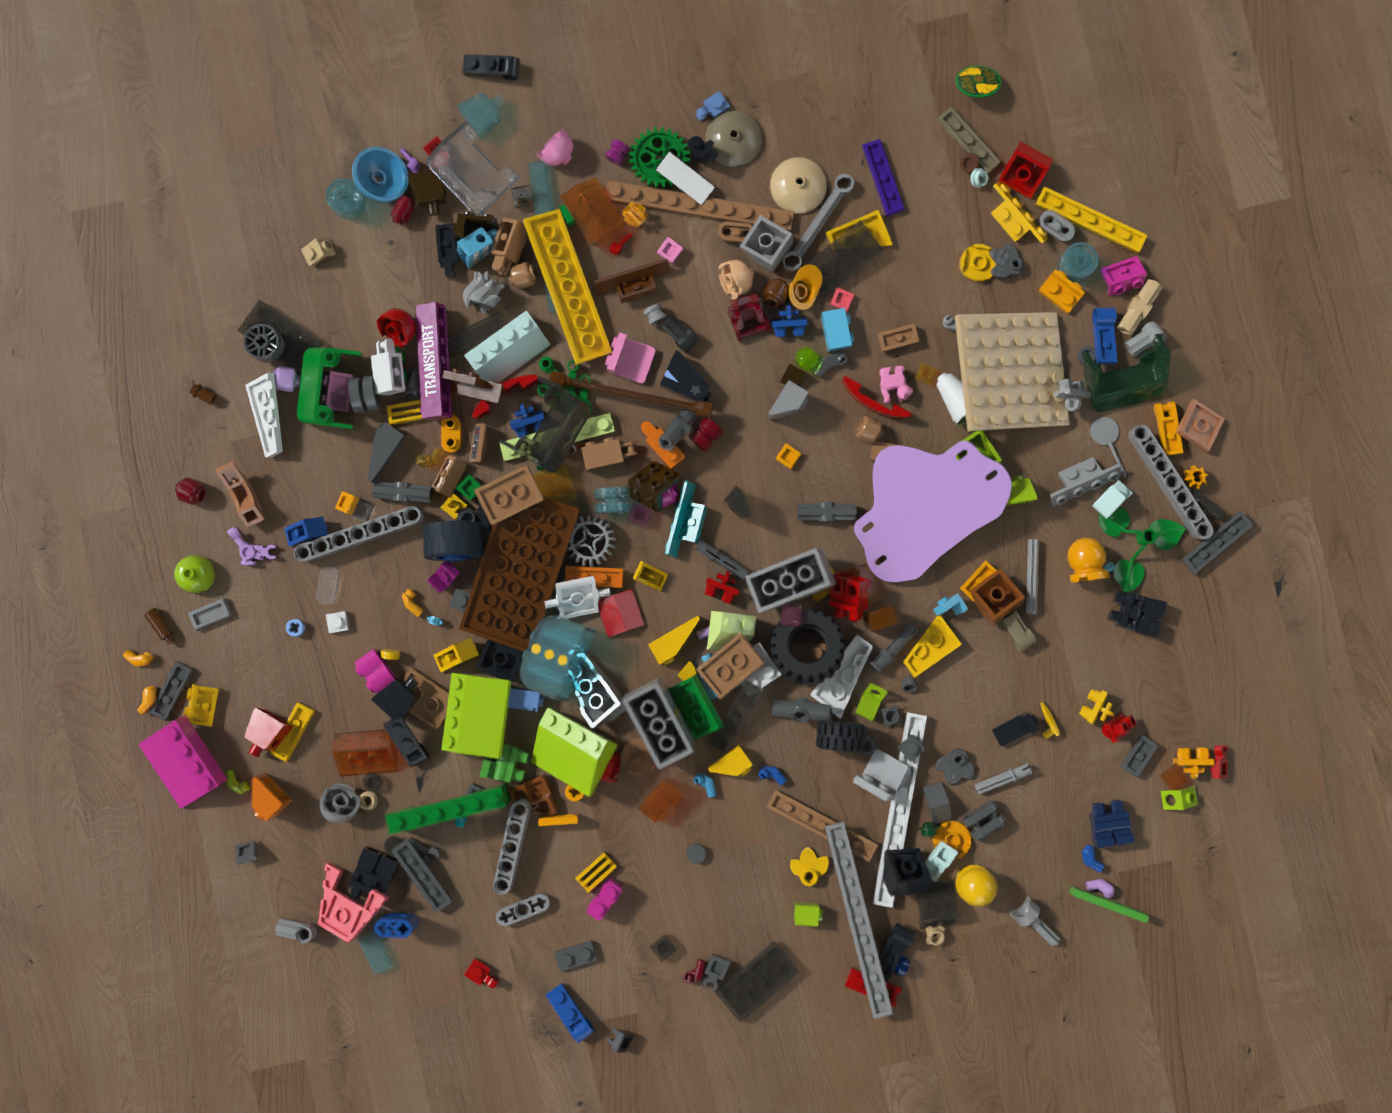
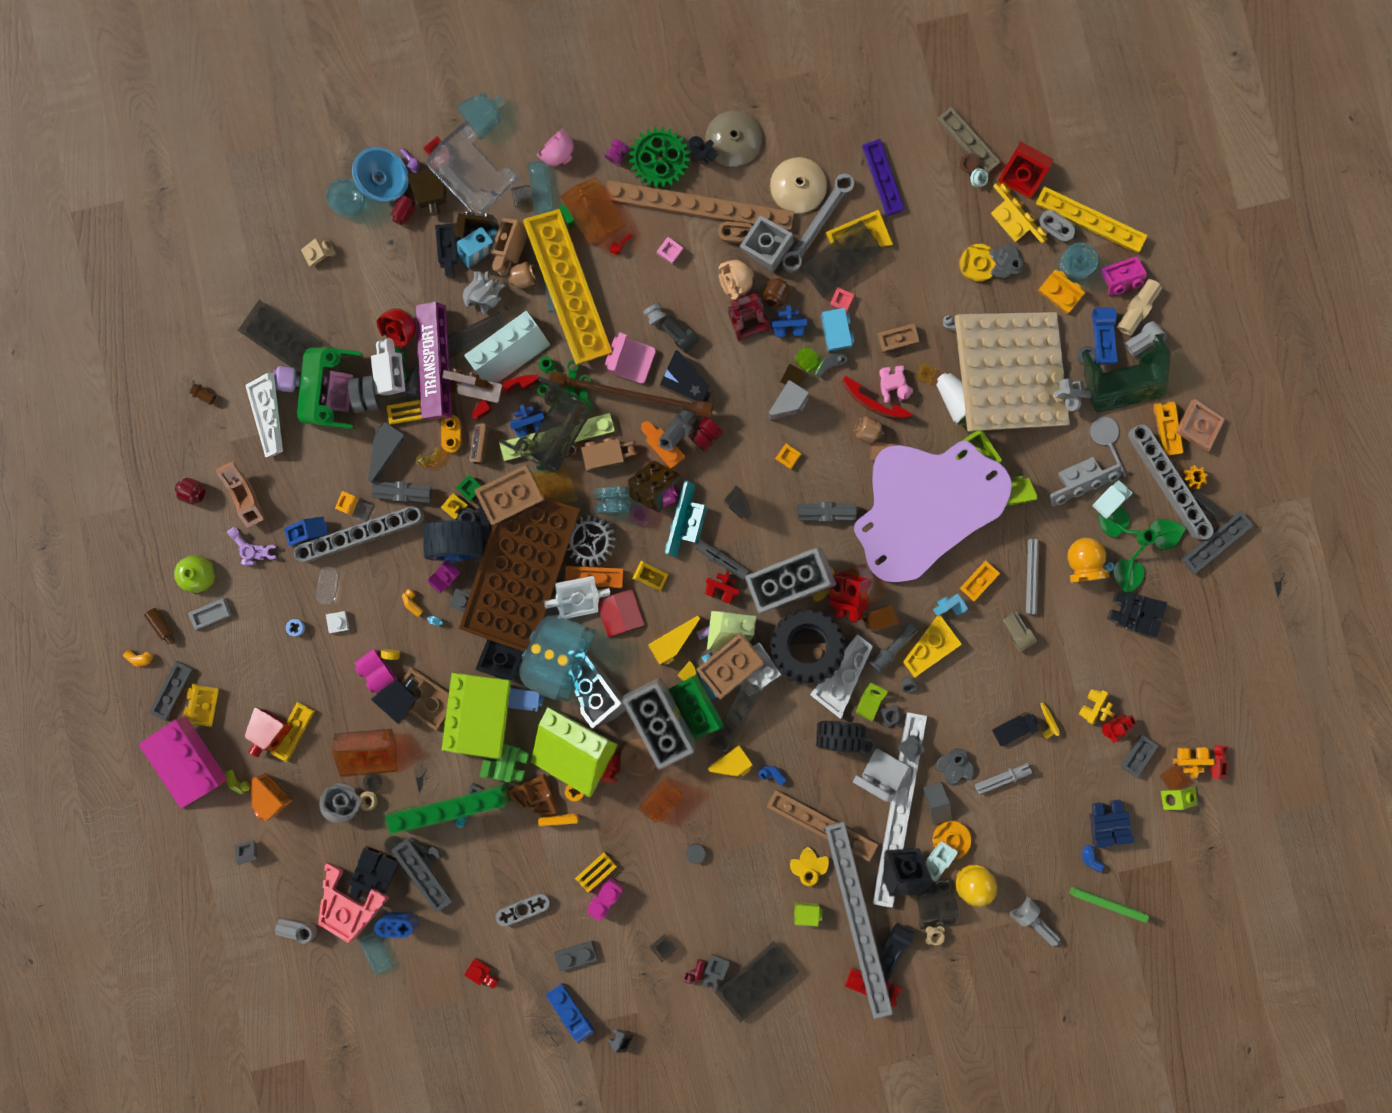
(149, 699): light orange arm -> none
(264, 343): dark grey wheel -> none
(406, 741): black plate -> none
(449, 475): medium nougat slope -> none
(456, 654): yellow slope -> none
(491, 65): black plate -> none
(506, 853): light grey beam -> none
(634, 214): light orange gear -> none
(634, 282): reddish brown bracket -> none
(685, 178): white sticker -> none
(707, 782): dark azure arm -> none
(713, 106): medium blue plate -> none
(791, 615): clear pink plate -> none
(801, 710): dark grey piece -> none
(805, 287): light orange piece -> none
(902, 966): clear blue tile -> none
(928, 829): dark green plate -> none
(978, 81): shield -> none
(981, 831): dark grey brick -> none
(997, 597): dark orange slope -> none
(1101, 884): lavender arm -> none

